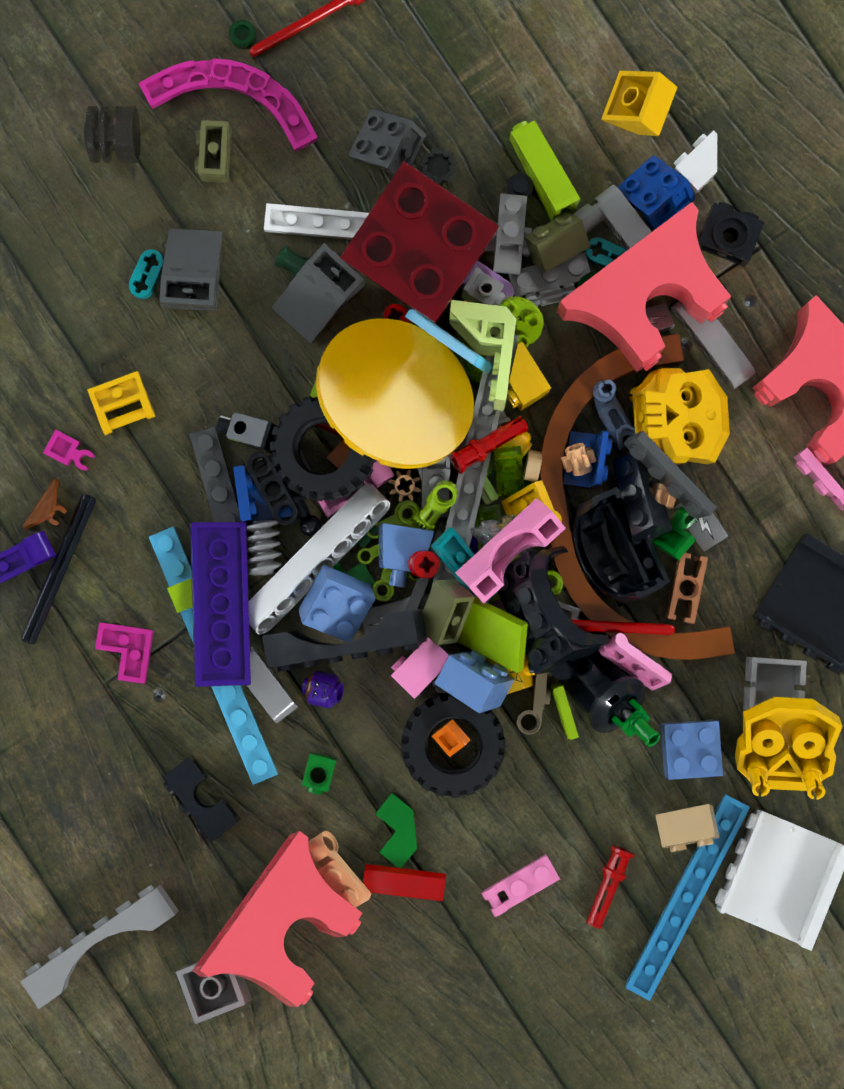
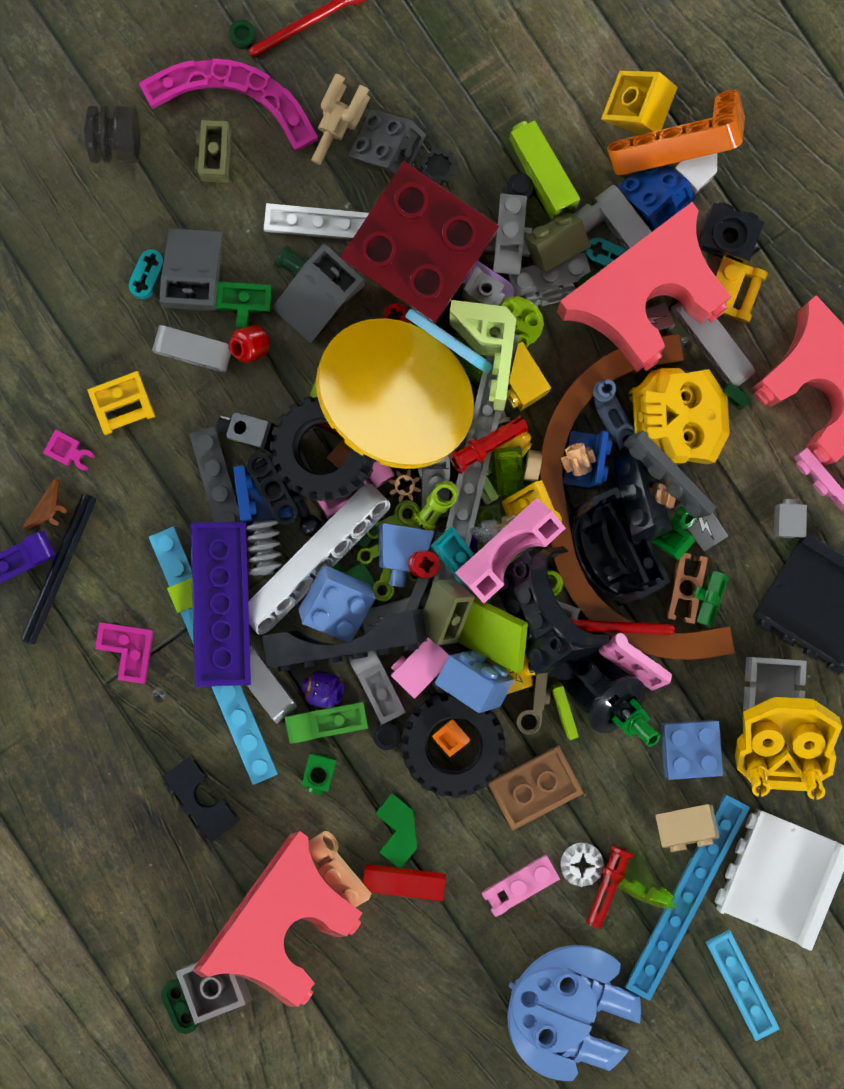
(52, 978): light grey arch -> none
(177, 1007): none -> dark green plate
(192, 348): none -> light grey beam
(244, 299): none -> green plate
(249, 344): none -> red head
(326, 722): none -> bright green plate
(337, 115): none -> tan plant
(377, 686): none -> light grey plate
(386, 736): none -> black plate
(535, 787): none -> medium nougat tile
(567, 1011): none -> medium blue piece
(574, 854): none -> white gear
(654, 897): none -> clear neon green slope
(684, 141): none -> orange beam
(711, 598): none -> green plate
(731, 276): none -> yellow plate
(736, 396): none -> dark green tile
(742, 985): none -> medium azure tile
(790, 519): none -> light grey brick

